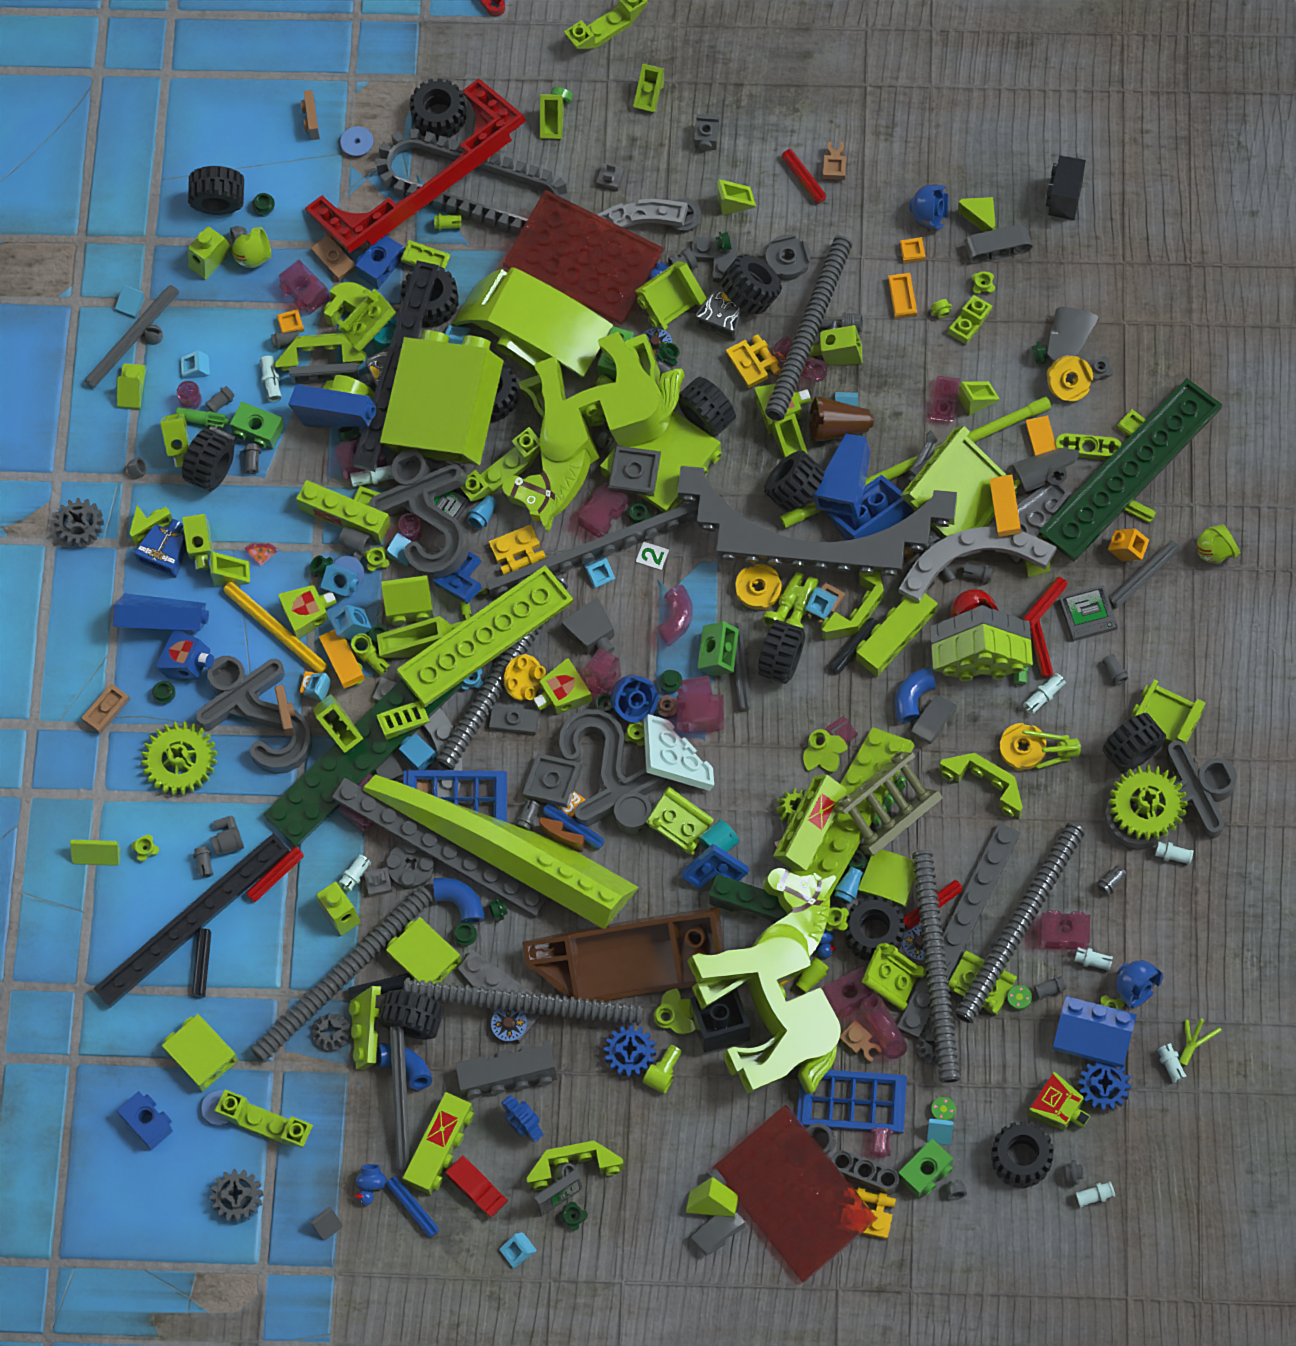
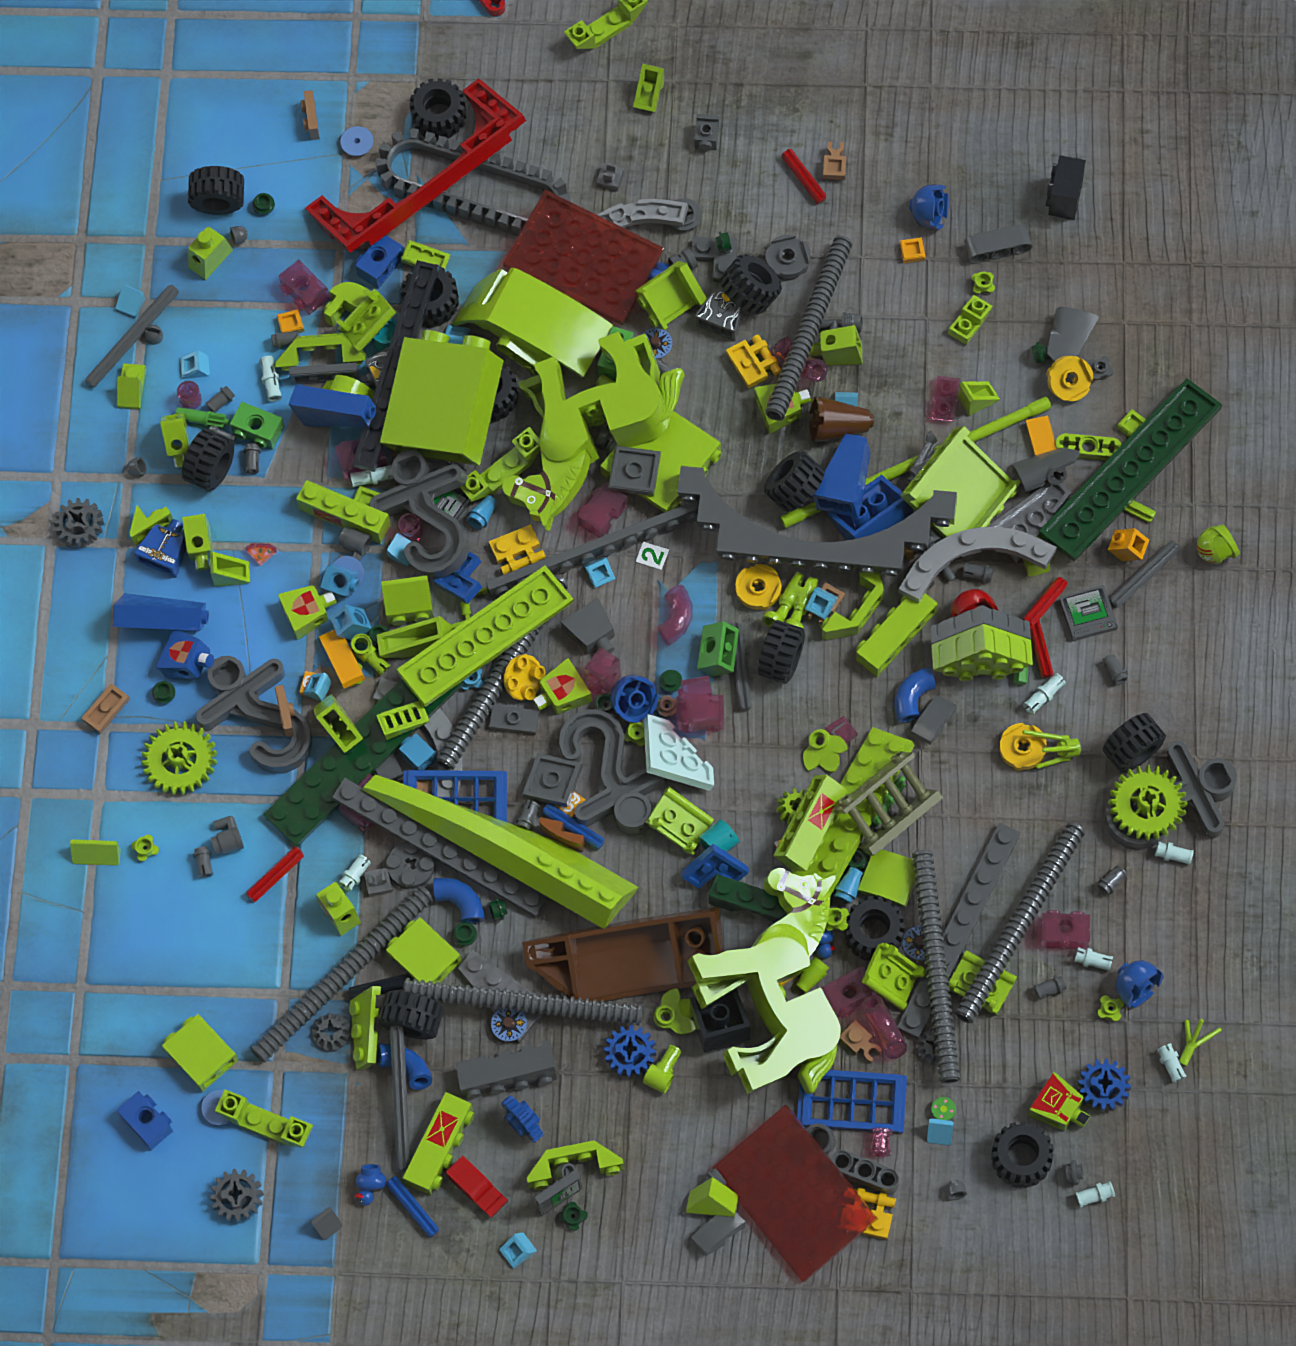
(191, 920): black plate -> none
(201, 963): black axle -> none
(252, 249): lime helmet -> none
(275, 628): yellow axle -> none
(319, 564): dark green plate -> none
(333, 258): medium nougat plate -> none
(349, 433): dark green plate -> none
(374, 553): lime plate -> none
(446, 222): lime pin -> none
(551, 116): lime slope -> none
(567, 95): bright green tile -> none
(634, 510): dark green plate -> none
(668, 353): dark green plate -> none
(706, 406): black tyre -> none
(734, 197): lime slope -> none
(788, 435): lime slope -> none
(849, 650): black axle -> none
(902, 295): light orange tile -> none
(930, 1155): bright green brick -> none
(941, 308): lime plate -> none
(944, 896): red axle -> none
(956, 767): lime slope -> none
(979, 212): lime slope -> none
(1005, 505): light orange tile -> none
(1019, 997): bright green tile -> none
(1094, 1032): blue slope -> none
(1170, 711): lime panel -> none

